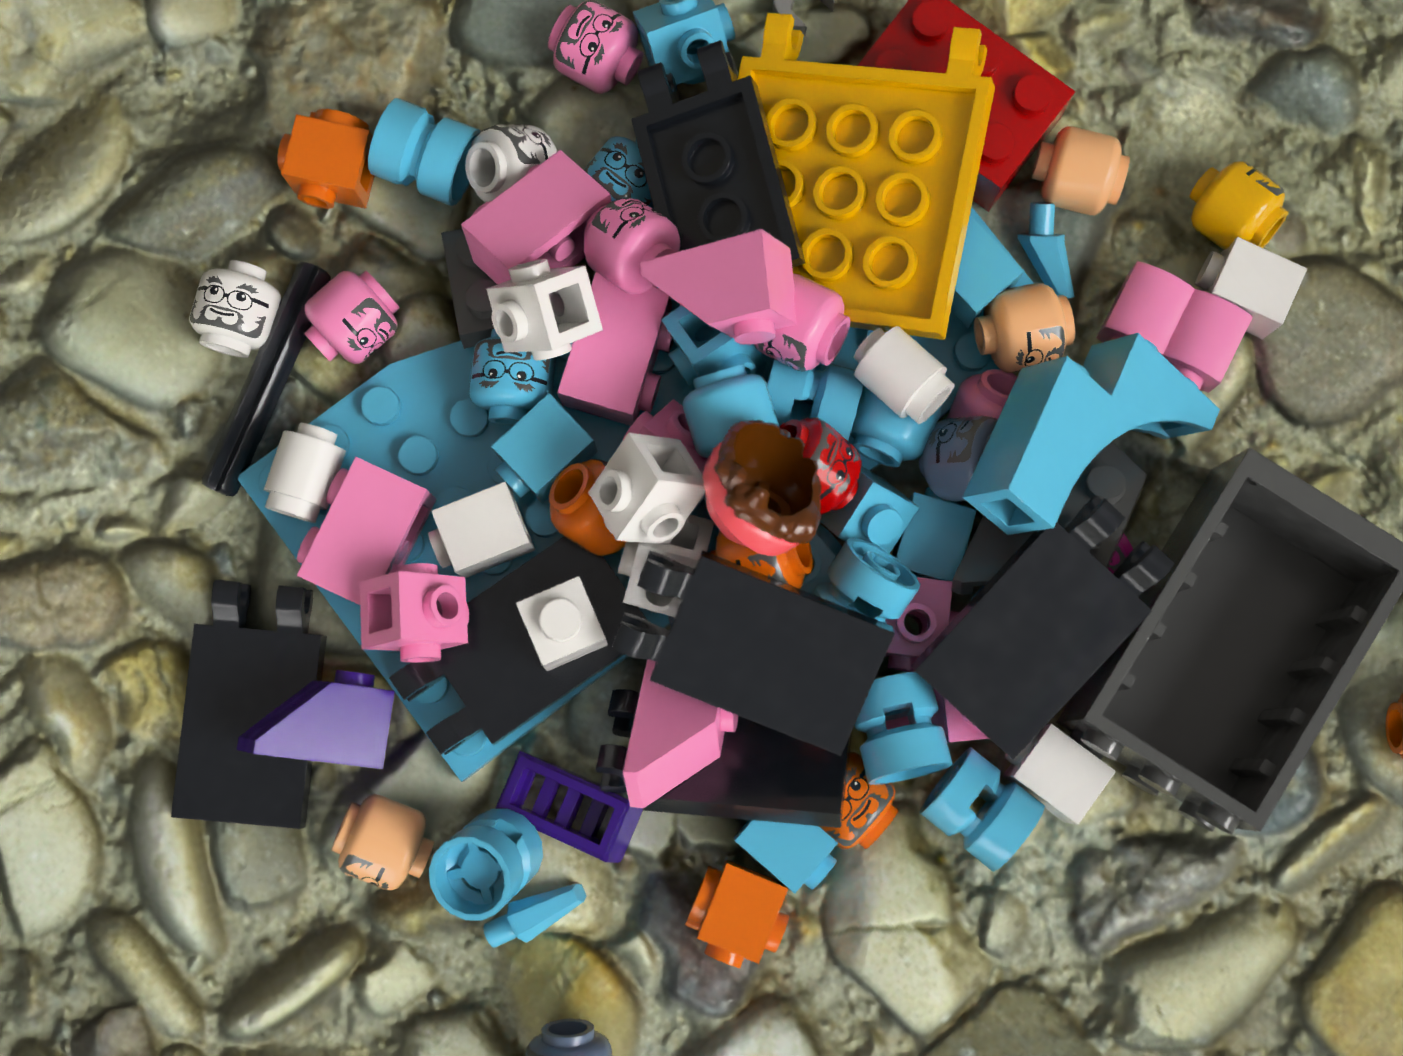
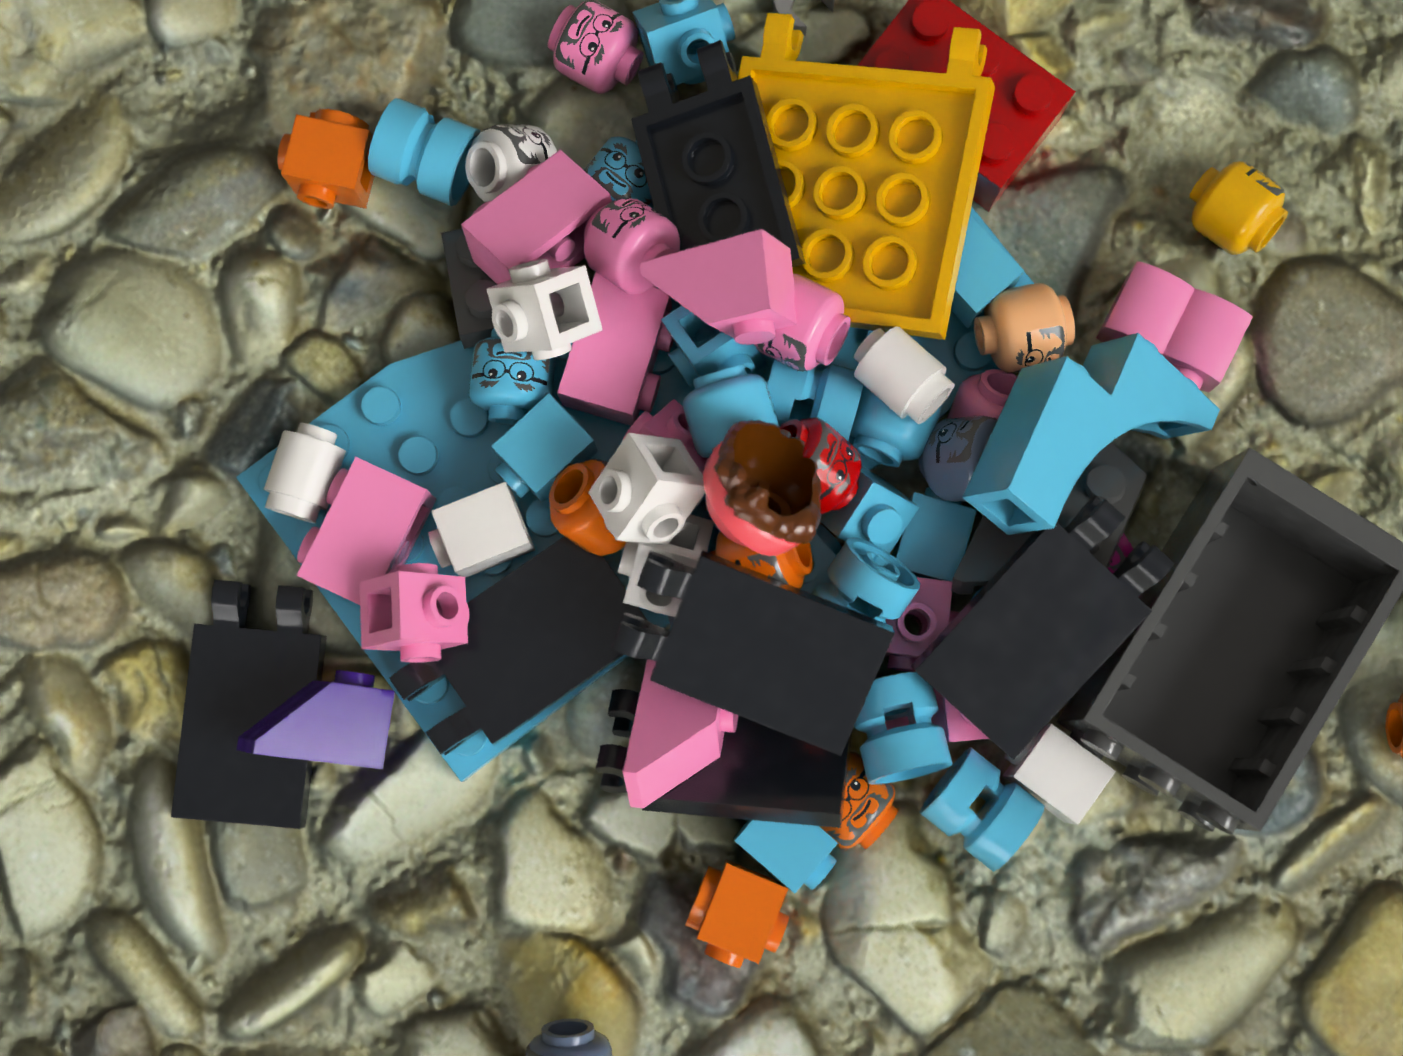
(234, 309): white head -> none
(264, 383): black axle -> none
(351, 317): bright pink head -> none
(382, 842): light nougat head -> none
(485, 864): medium azure wheel -> none
(533, 915): medium azure bar -> none
(562, 624): white brick -> none
(620, 826): dark purple slope -> none
(1047, 249): medium azure bar -> none
(1081, 170): light nougat head -> none
(1253, 281): white brick -> none

